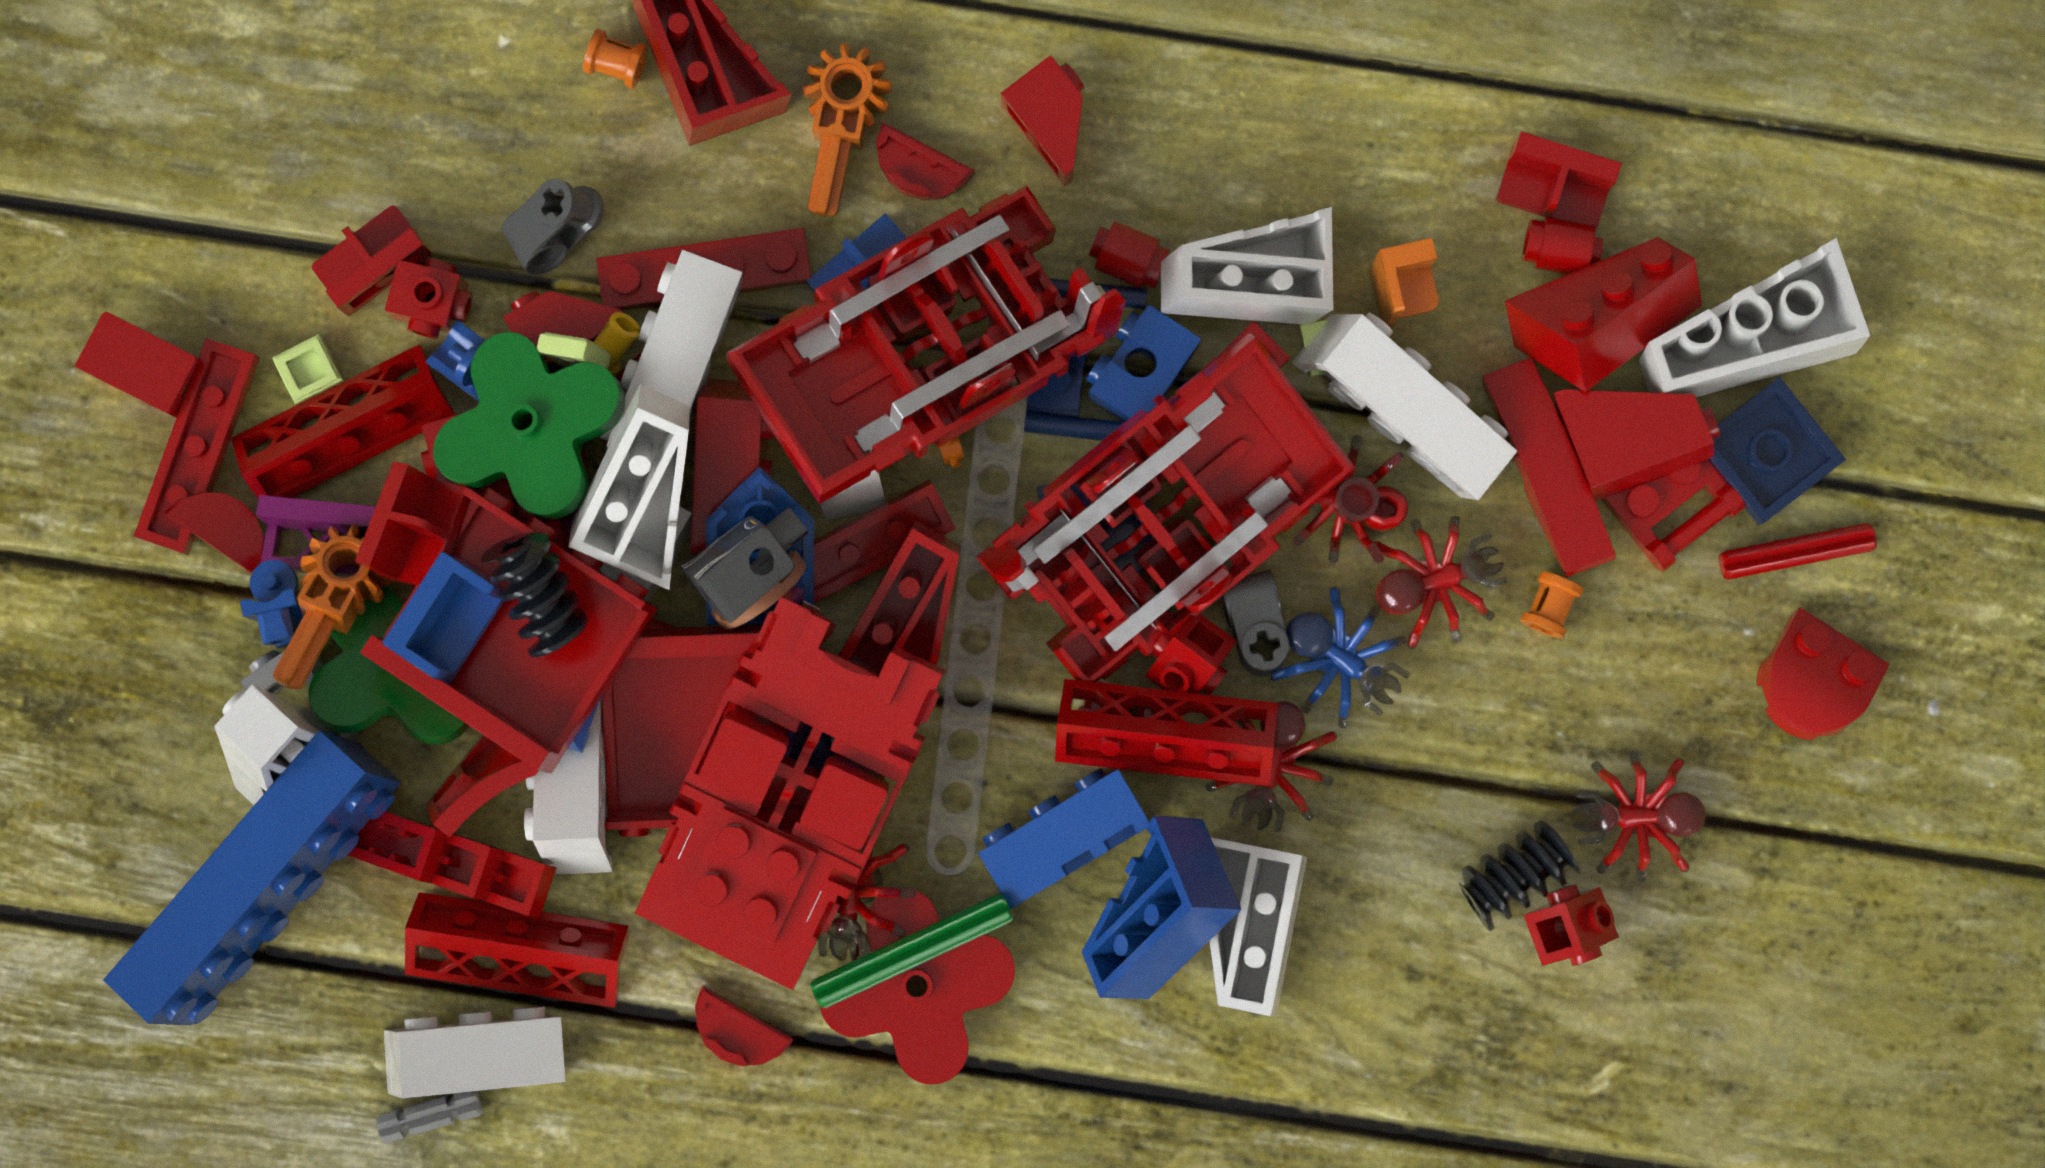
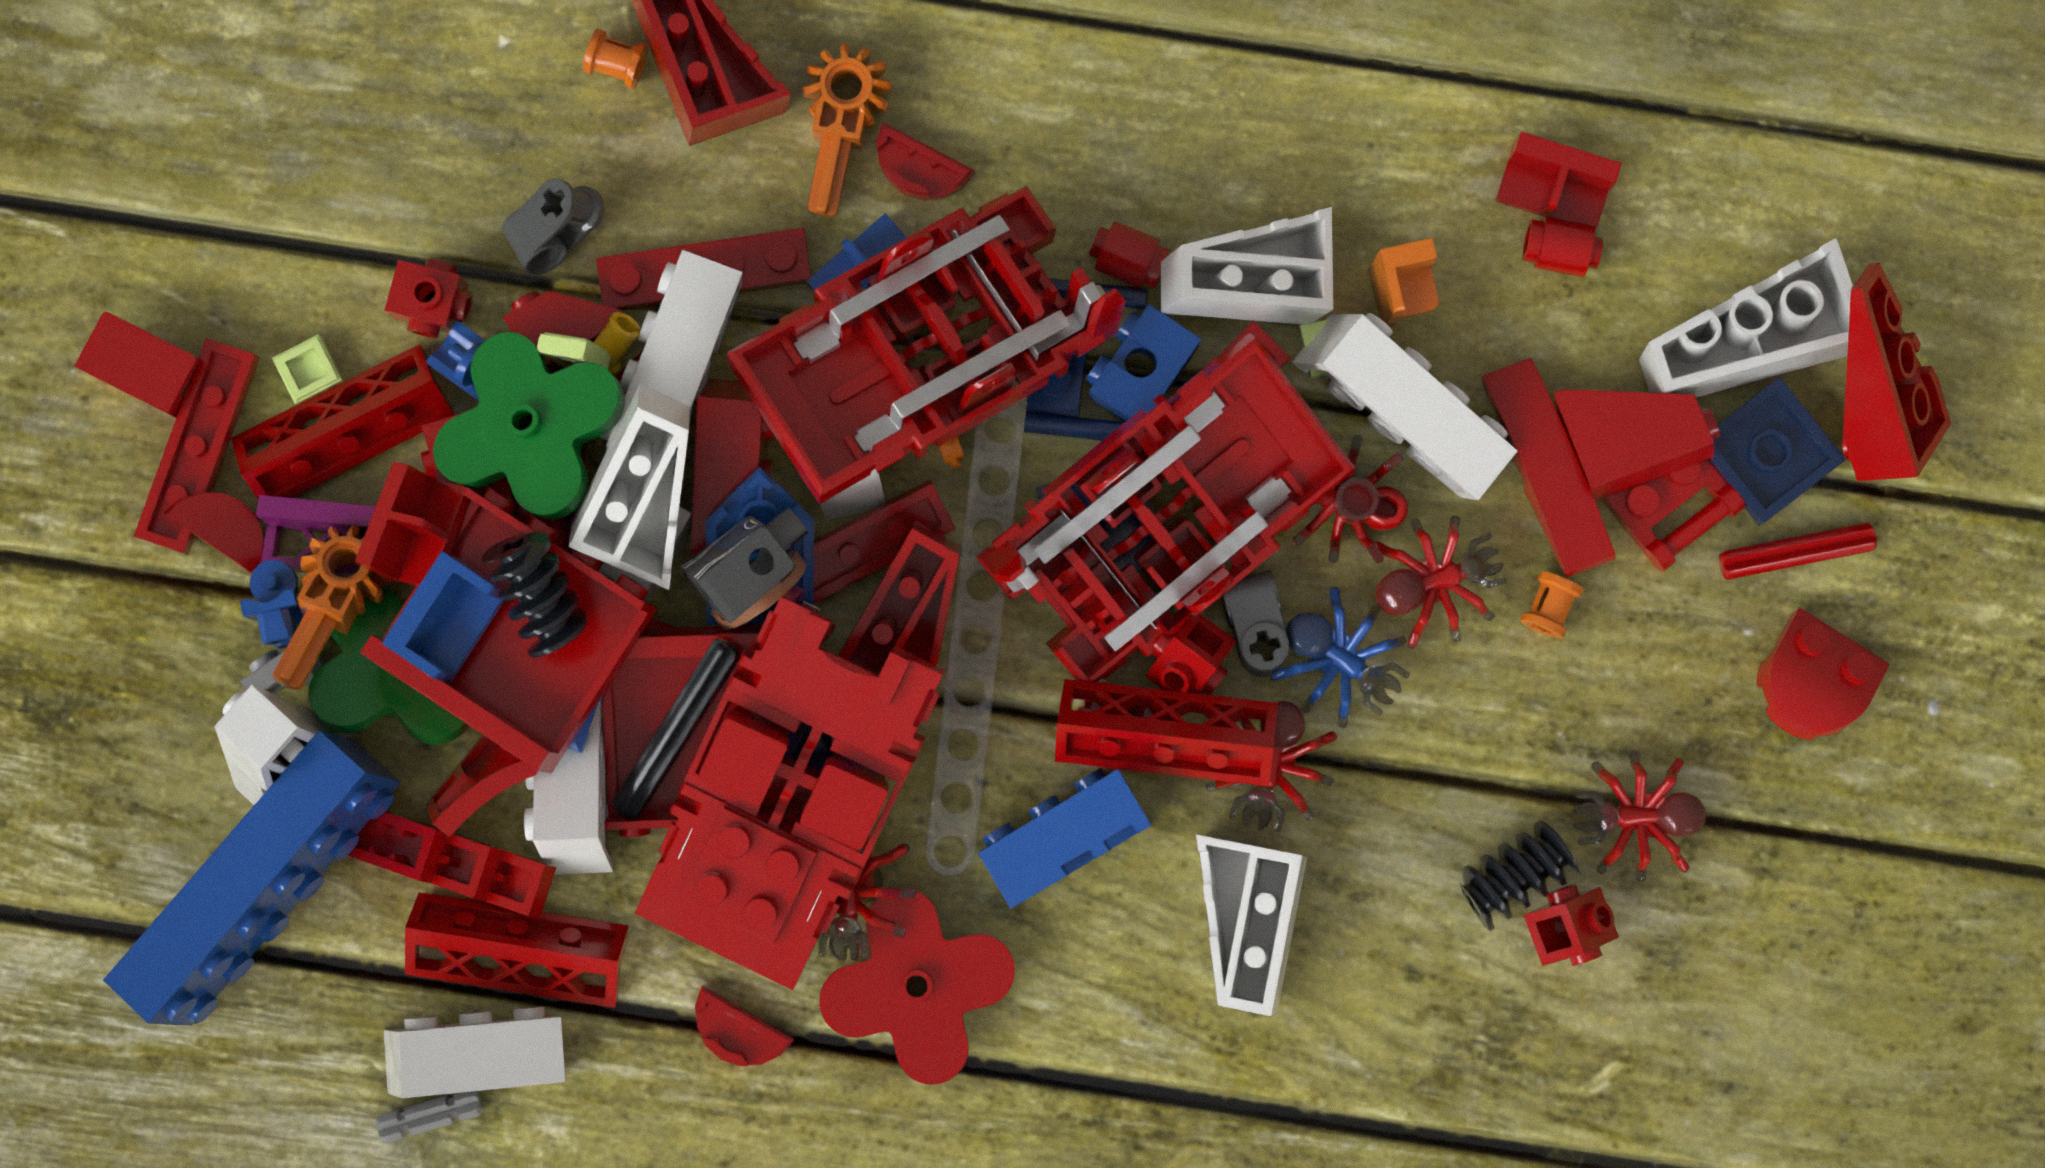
(368, 259): red panel -> none
(676, 728): none -> black axle
(911, 951): green axle -> none
(1048, 112): red slope -> none
(1164, 914): blue wedge -> none
(1605, 312): red wedge -> none
(1891, 401): none -> red wedge

